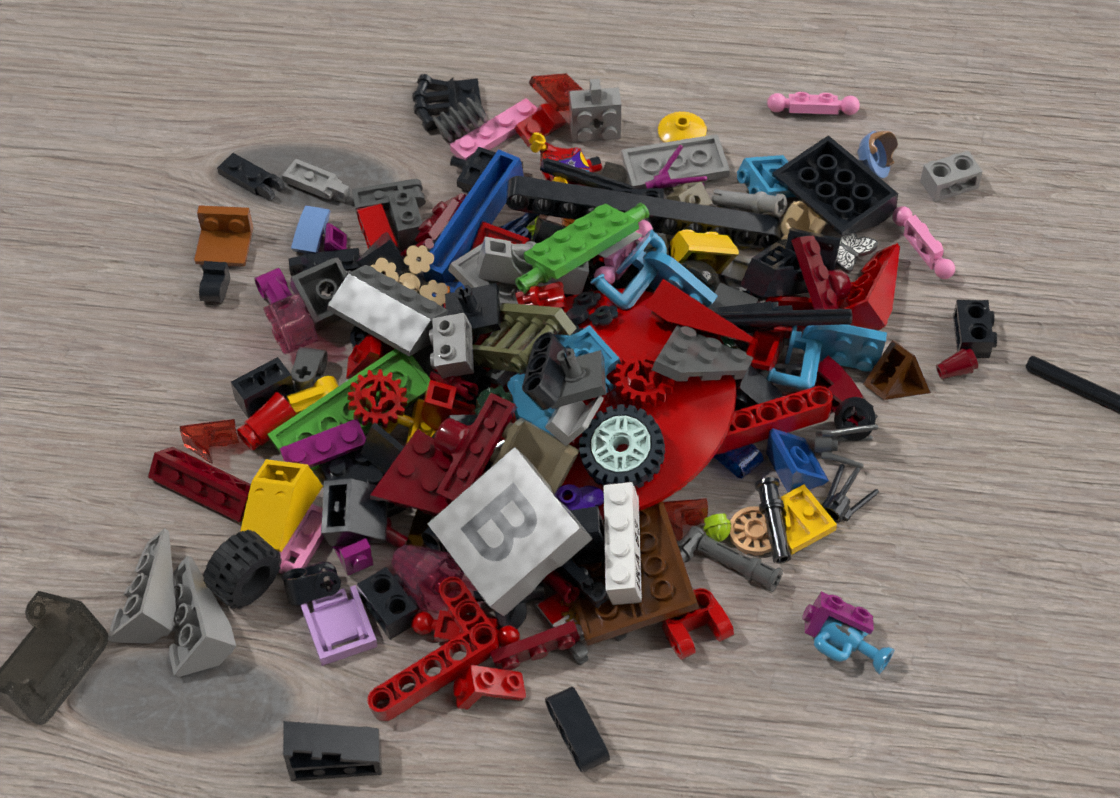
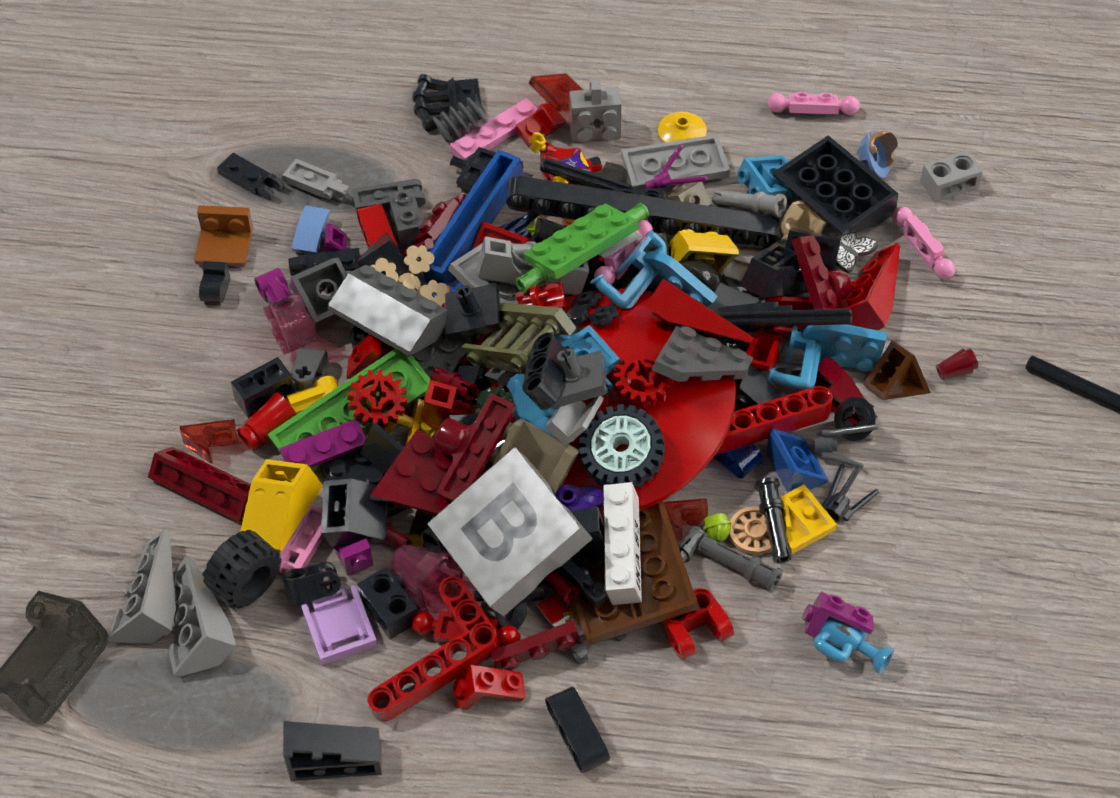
(452, 345): light grey brick -> none
(974, 326): black brick -> none

